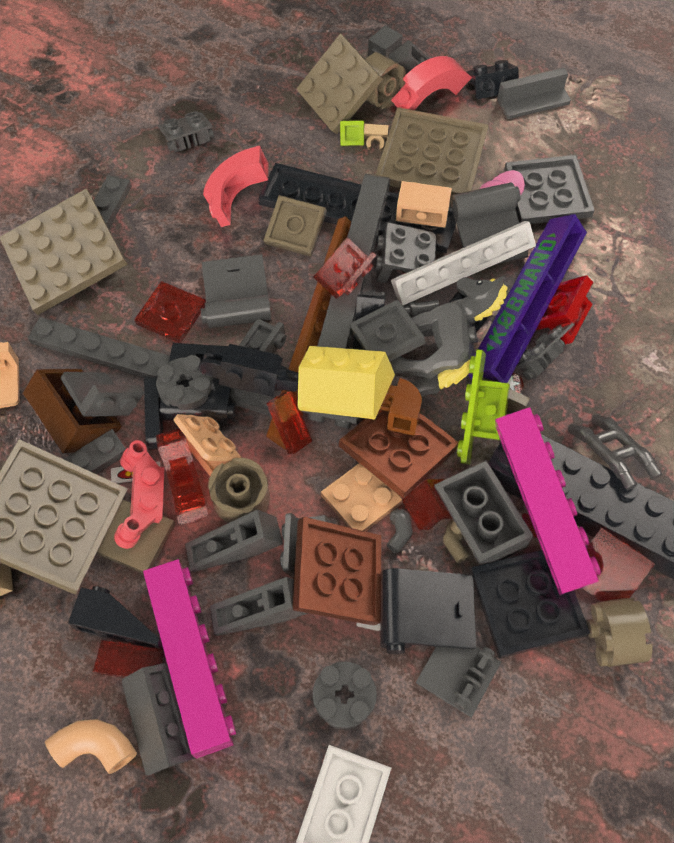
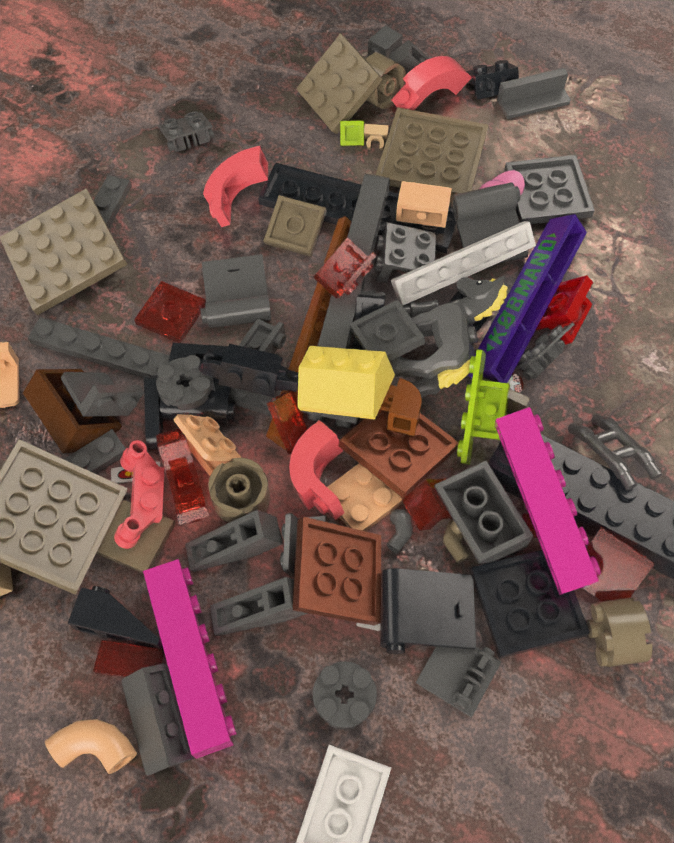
(308, 459): none -> coral arch

